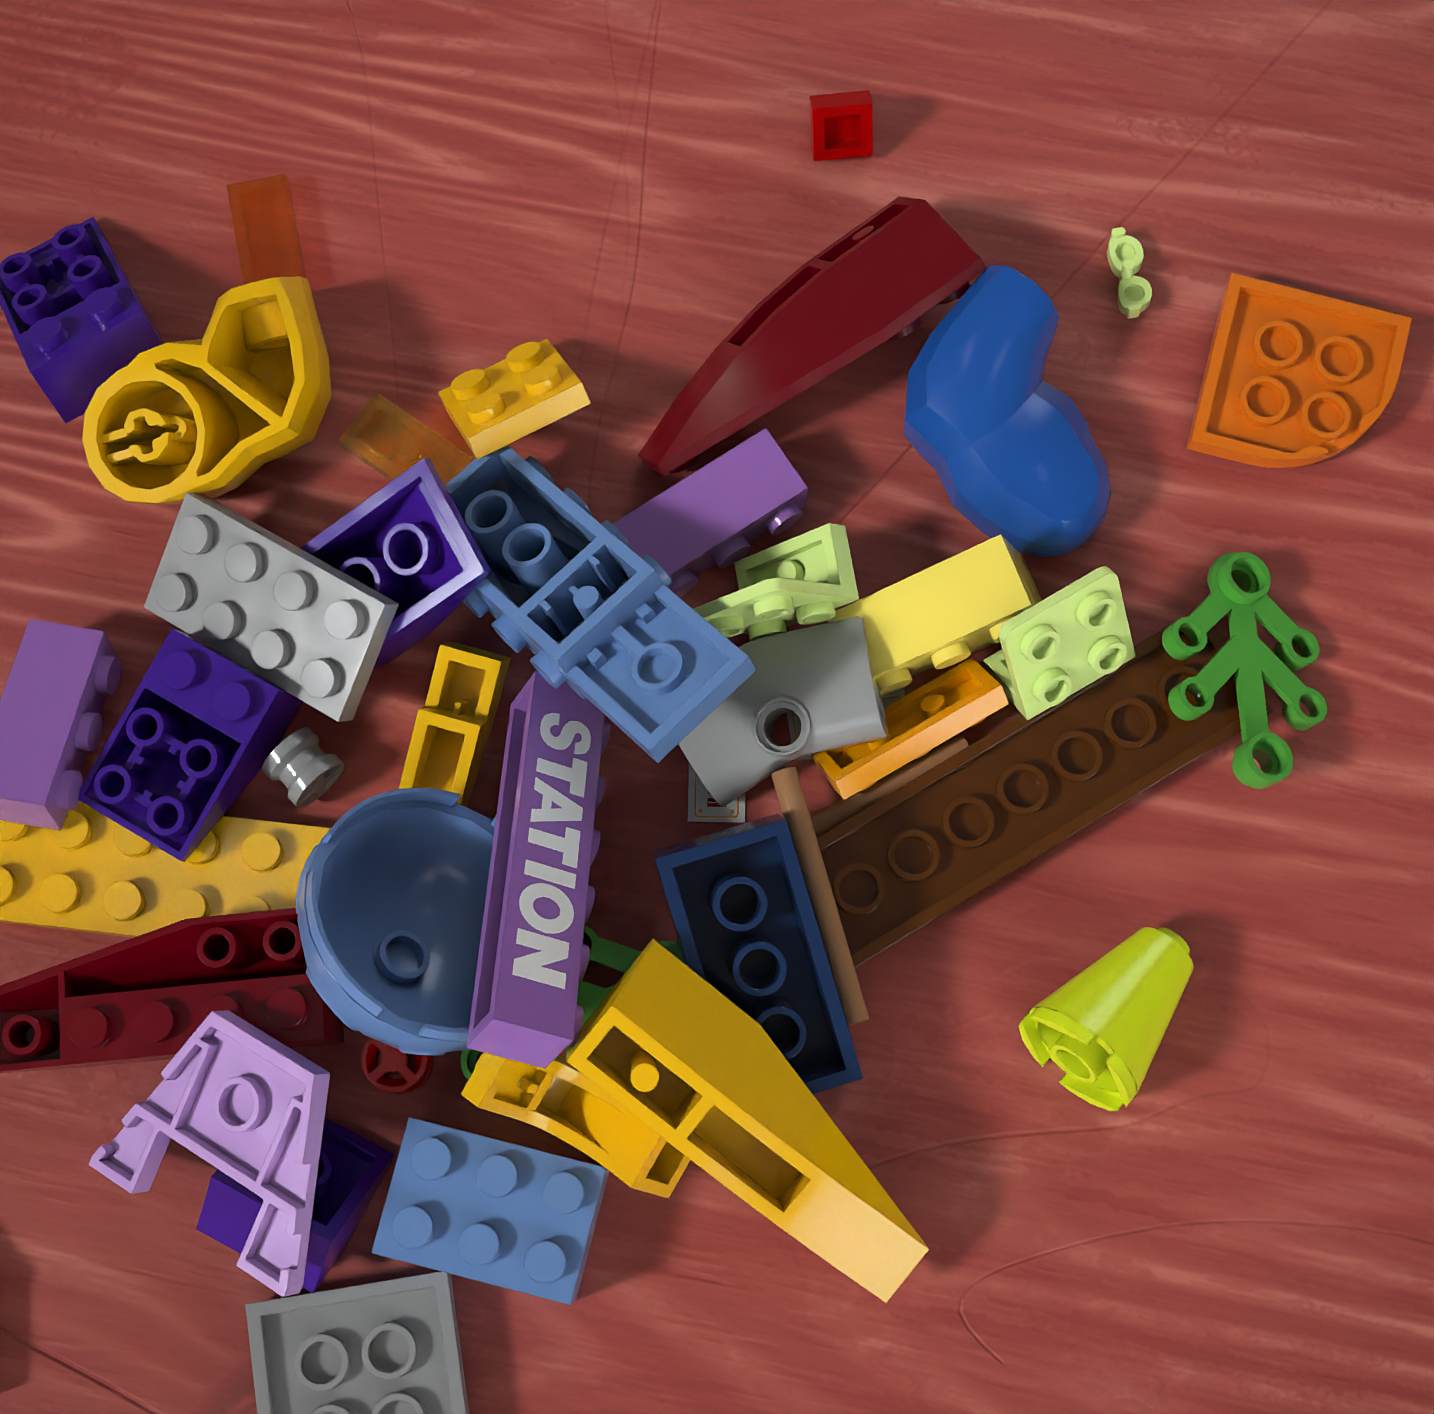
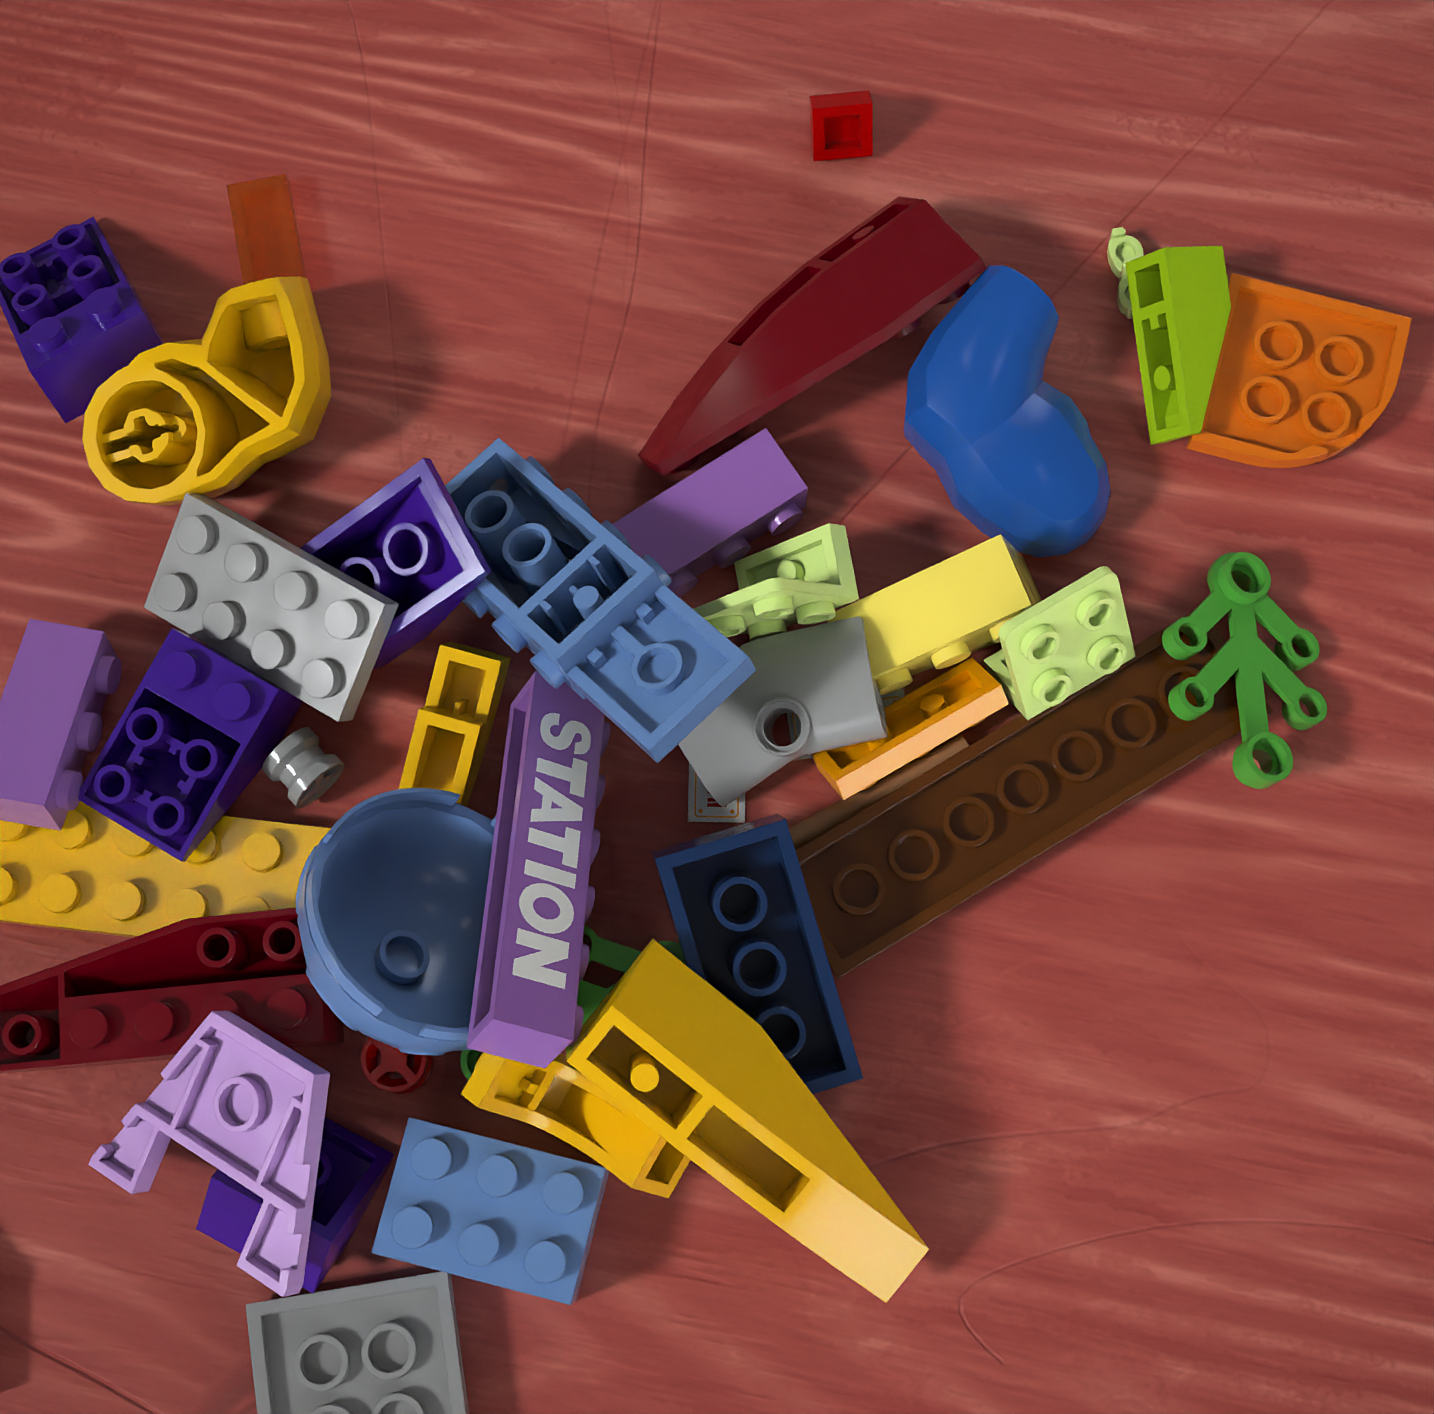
(395, 441): clear yellow plate -> none
(513, 397): yellow plate -> none
(820, 893): medium nougat bar -> none
(1111, 1017): neon yellow cone -> none
(1179, 330): none -> lime slope

